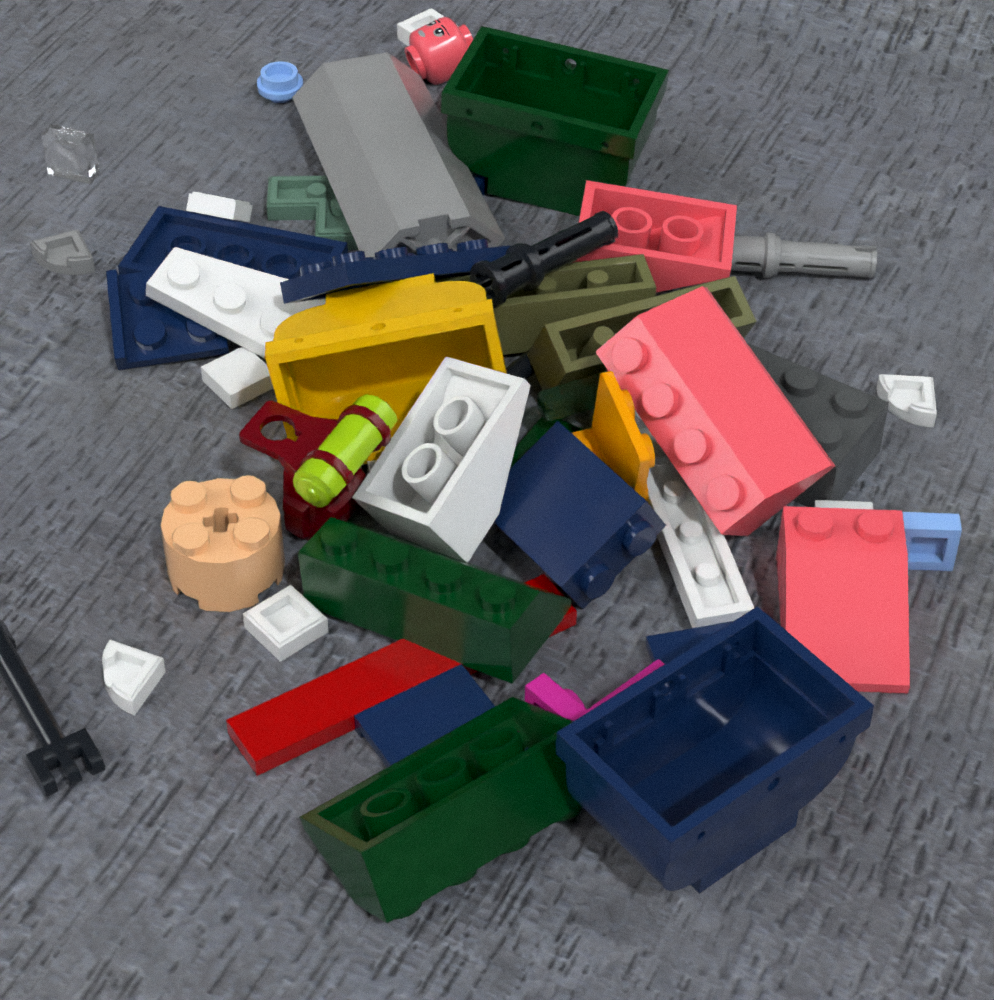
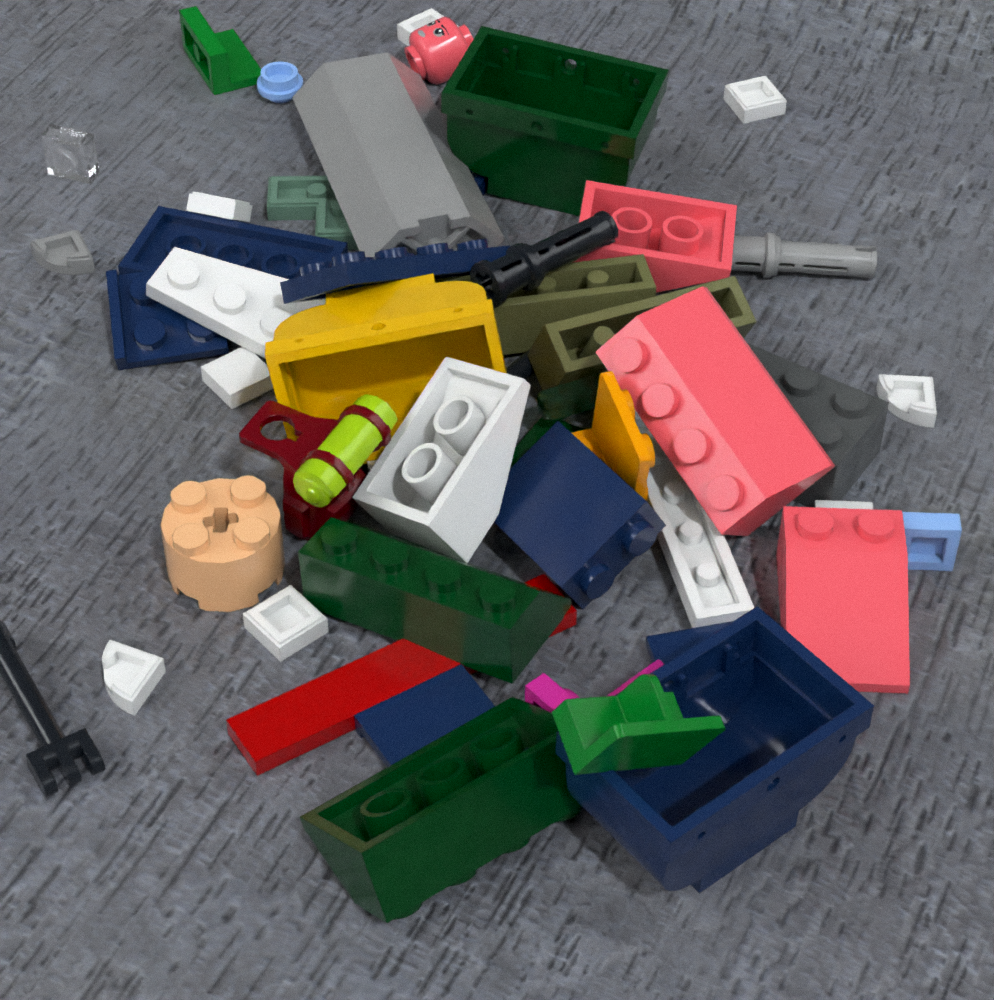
(217, 56): none -> green panel
(631, 729): none -> green panel
(754, 99): none -> white tile

